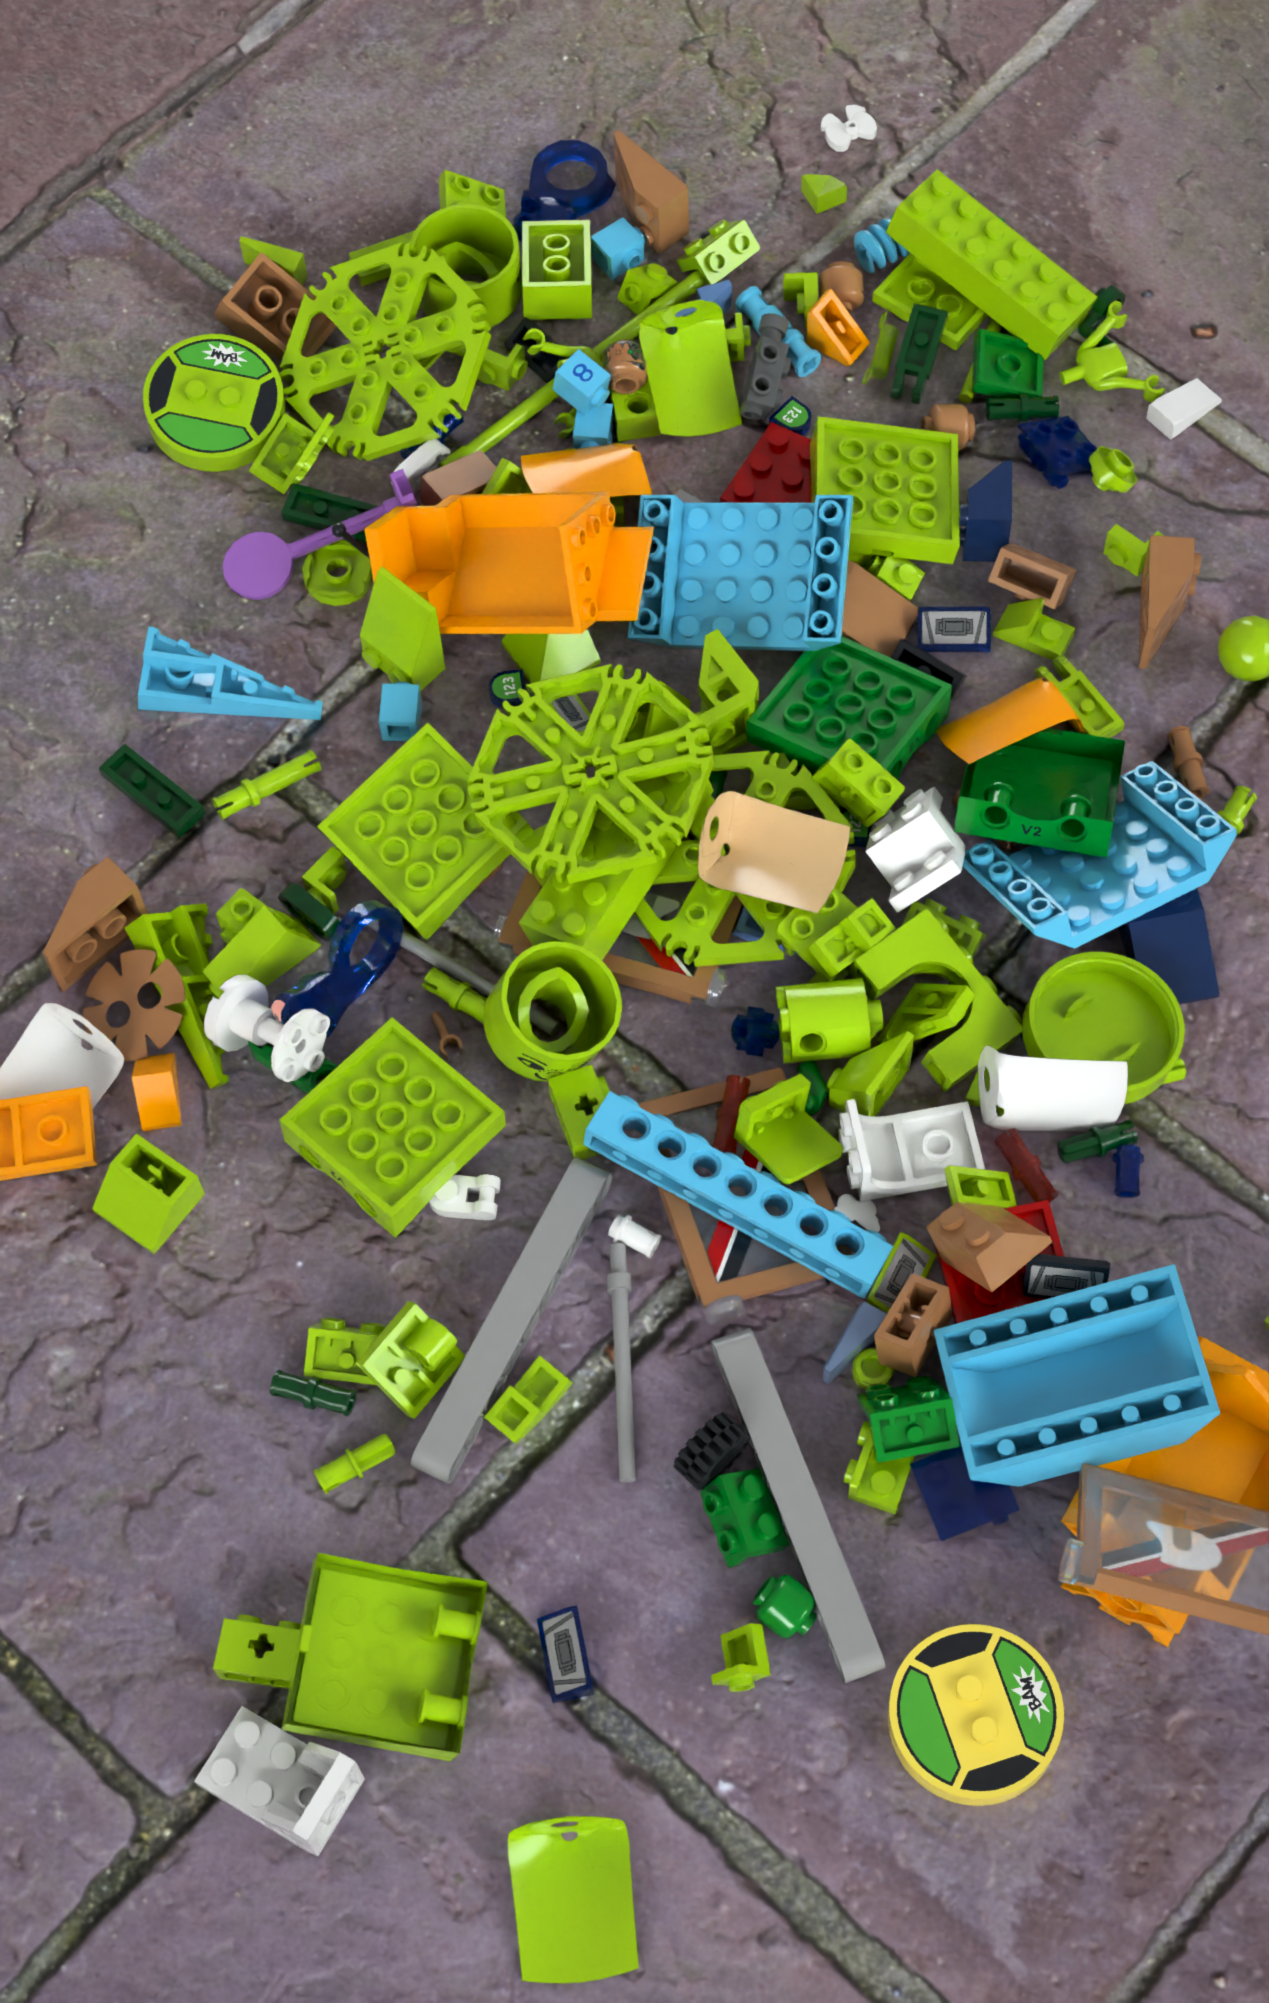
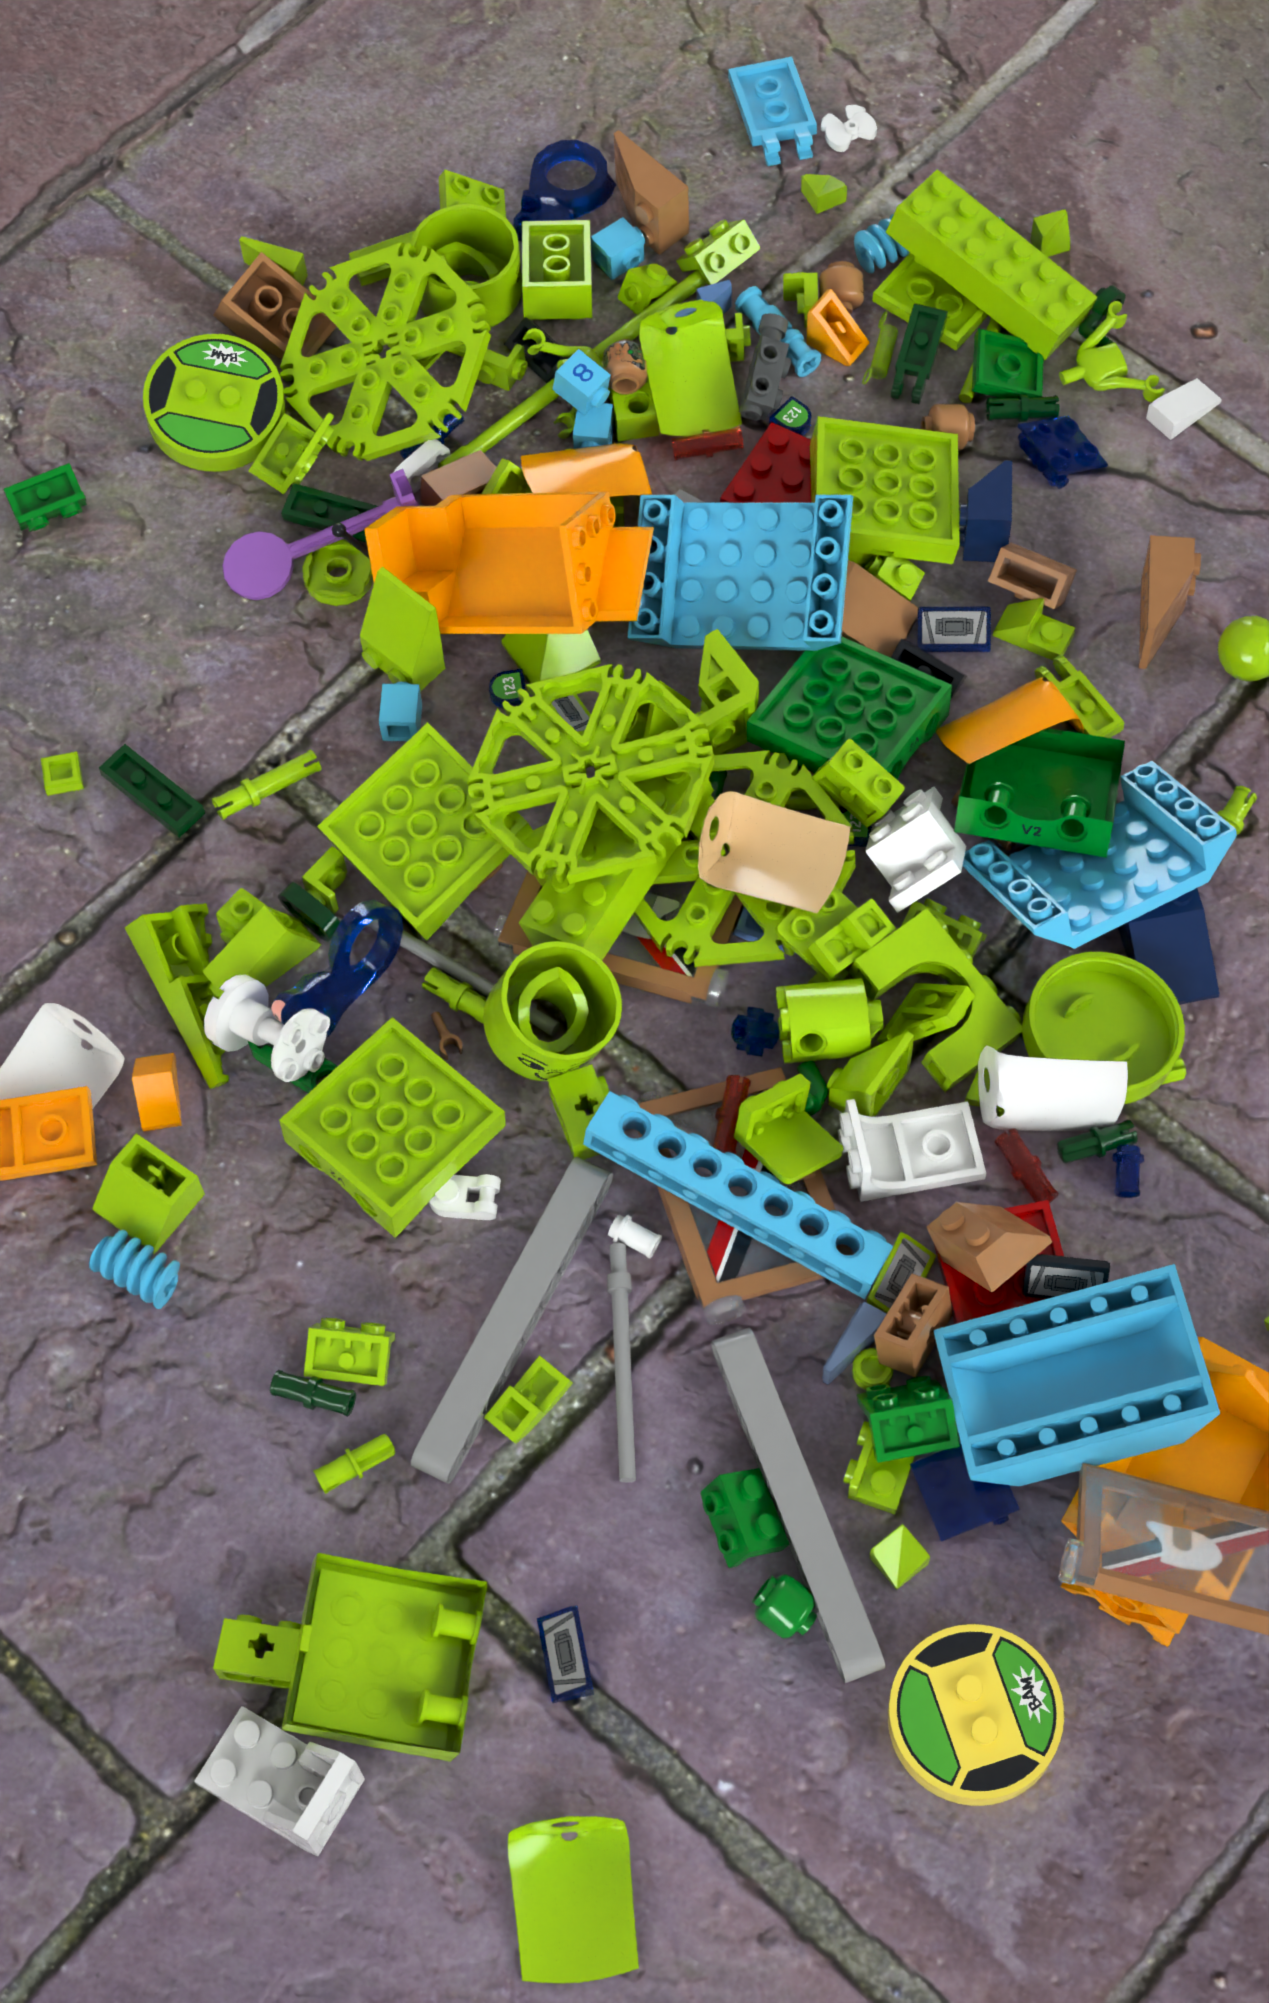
(45, 497): none -> green bracket
(62, 773): none -> lime tile
(92, 922): medium nougat slope -> none
(135, 1268): none -> medium azure piece
(156, 1022): medium nougat piece -> none
(193, 682): medium azure wedge -> none
(411, 1359): lime plate -> none
(707, 443): none -> clear red pin
(711, 1450): black tyre -> none
(744, 1658): lime bracket -> none
(774, 107): none -> medium azure tile
(862, 1212): white sticker -> none
(899, 1556): none -> lime slope
(979, 1186): lime slope -> none
(1051, 233): none -> lime slope
(1112, 470): lime plate -> none
(1126, 549): lime bracket -> none
(1187, 761): medium nougat pin -> none

